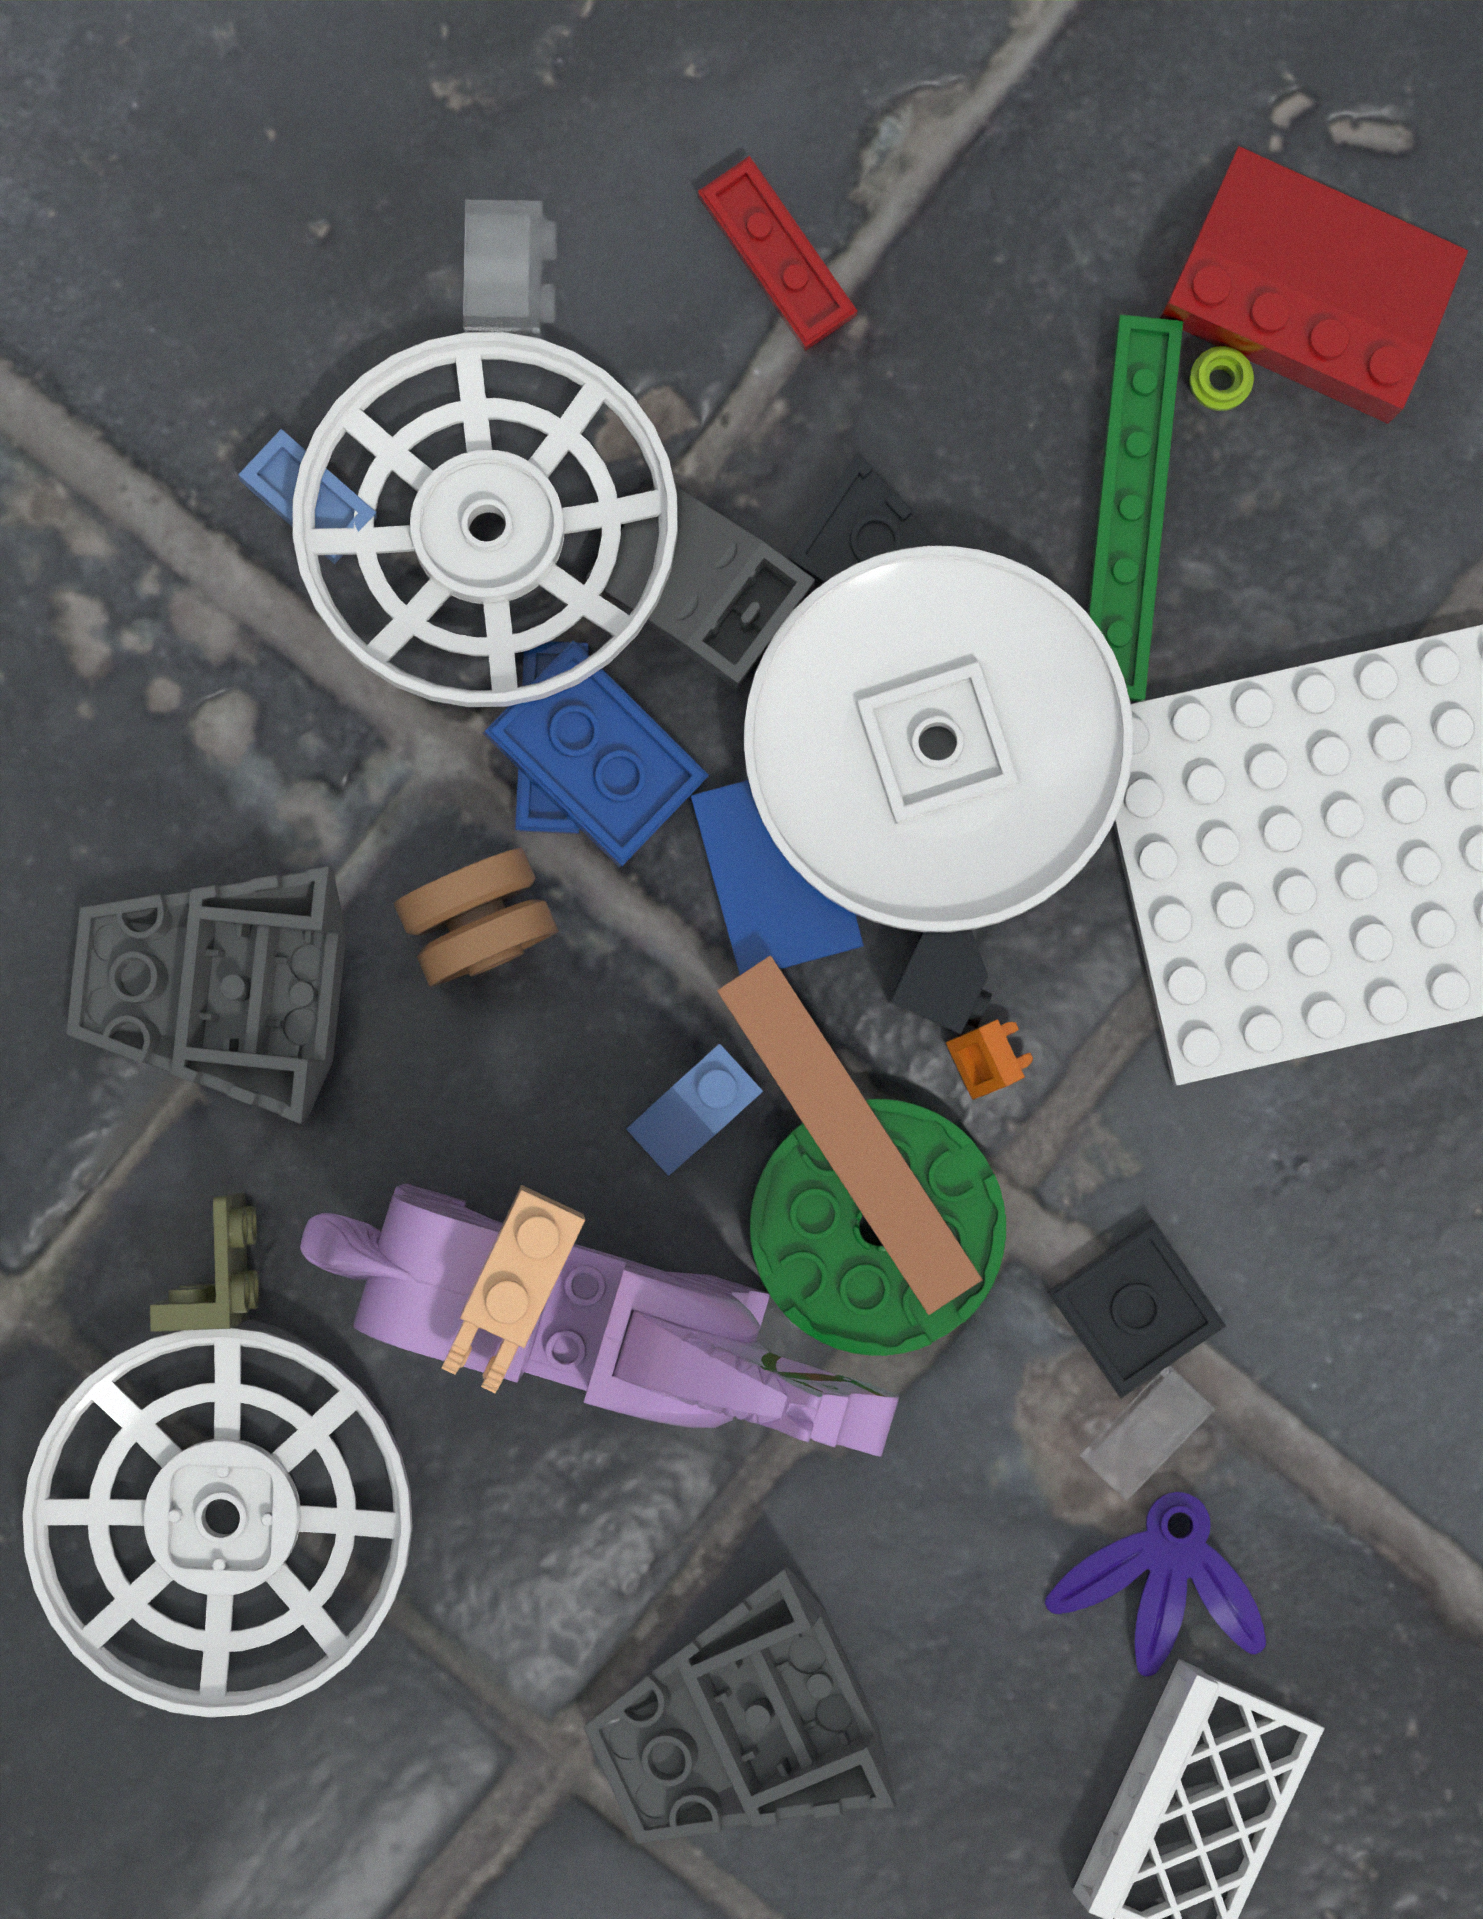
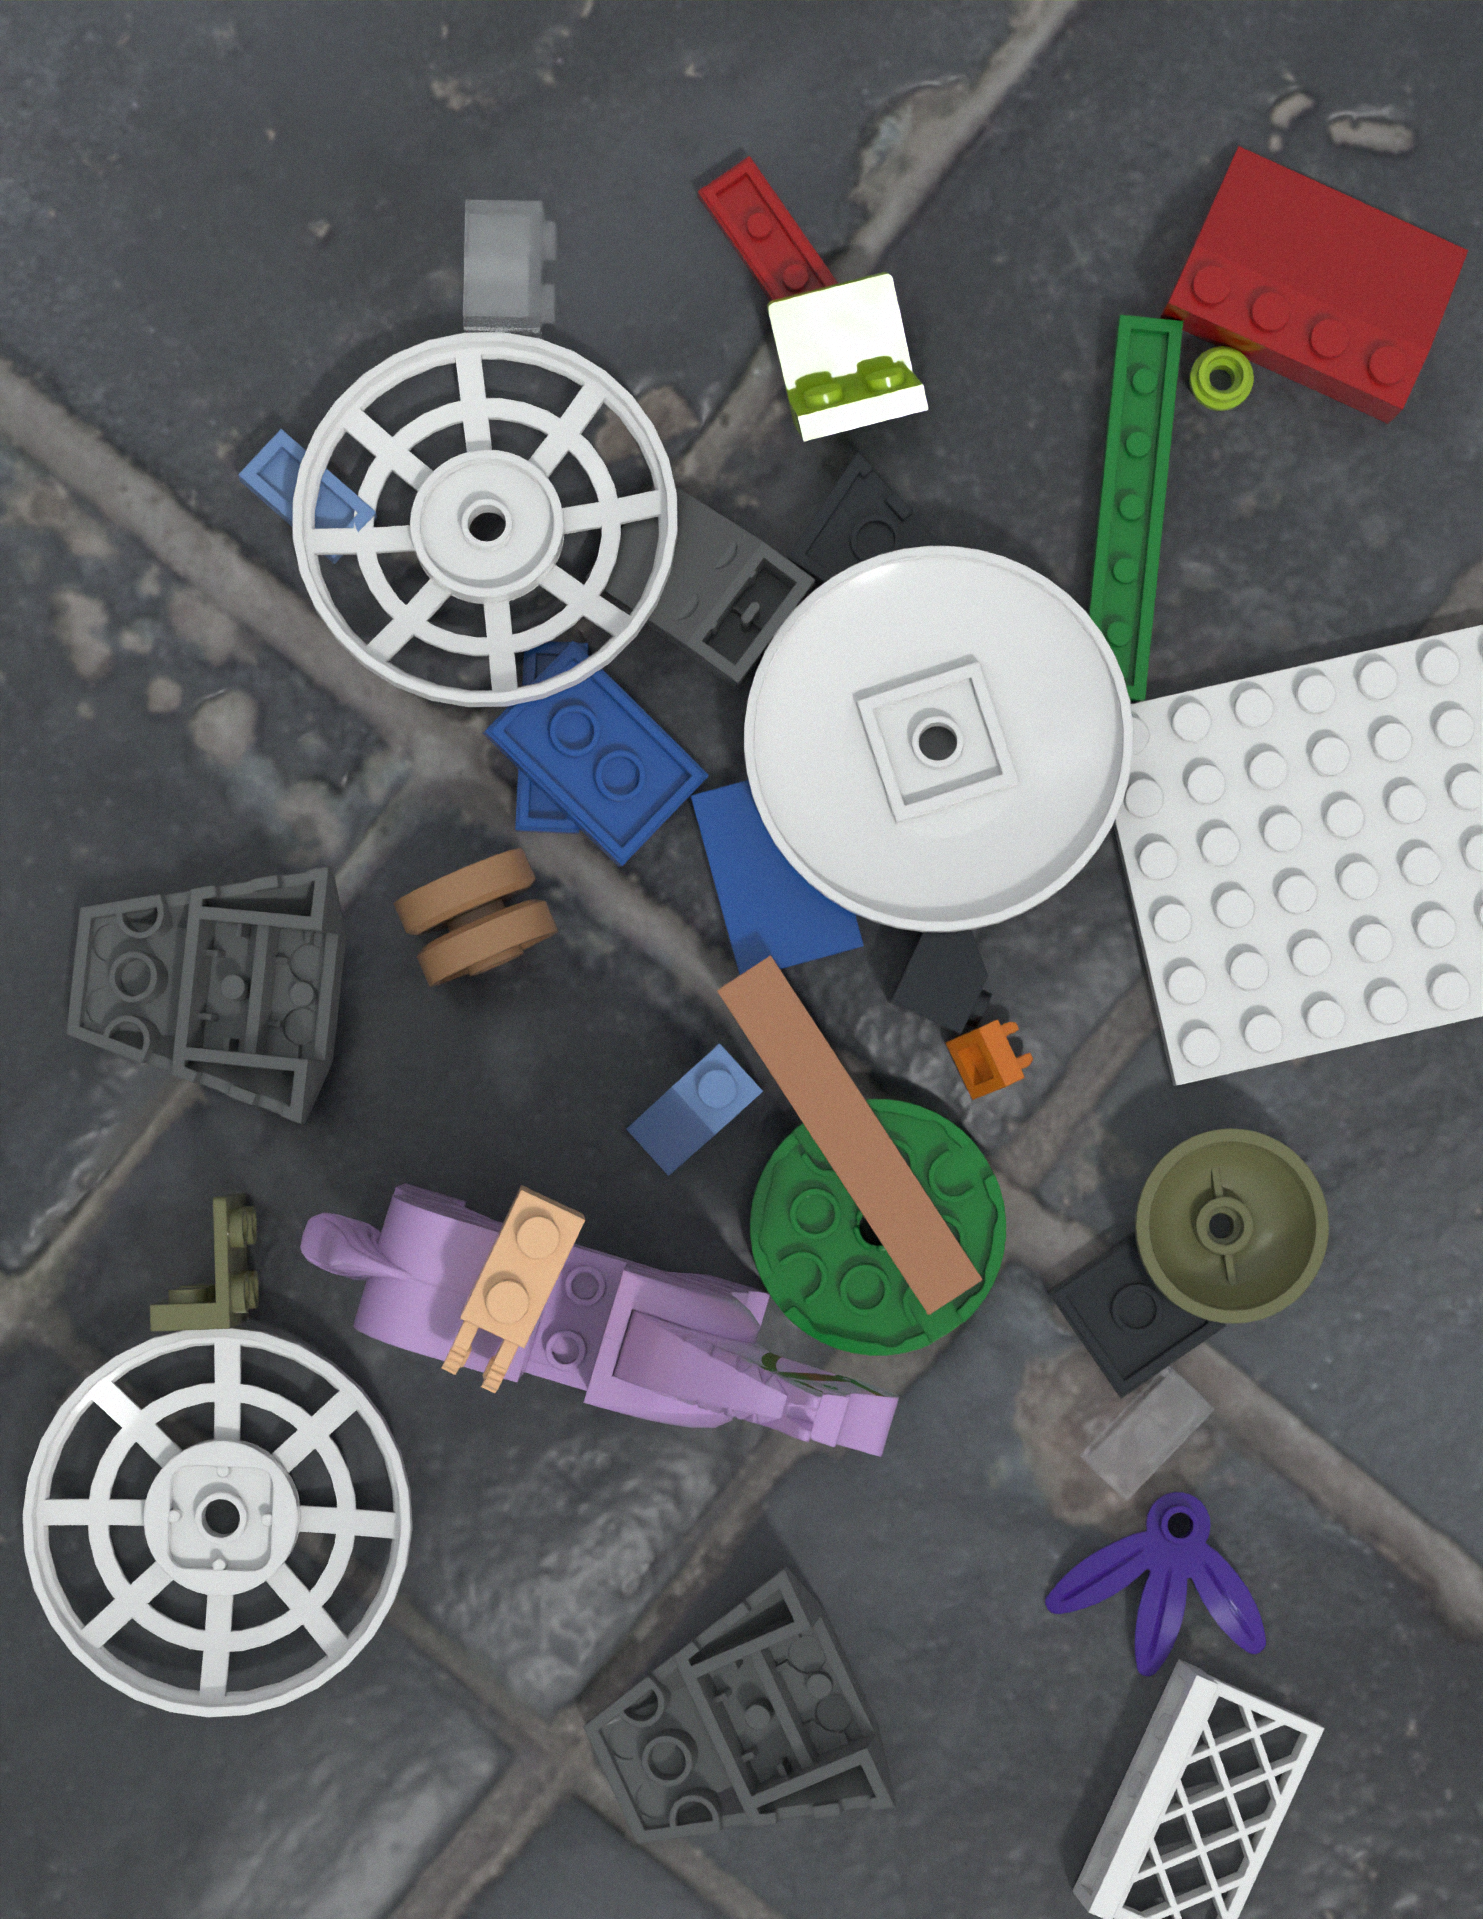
(844, 356): none -> bracket
(1273, 1234): none -> olive hat

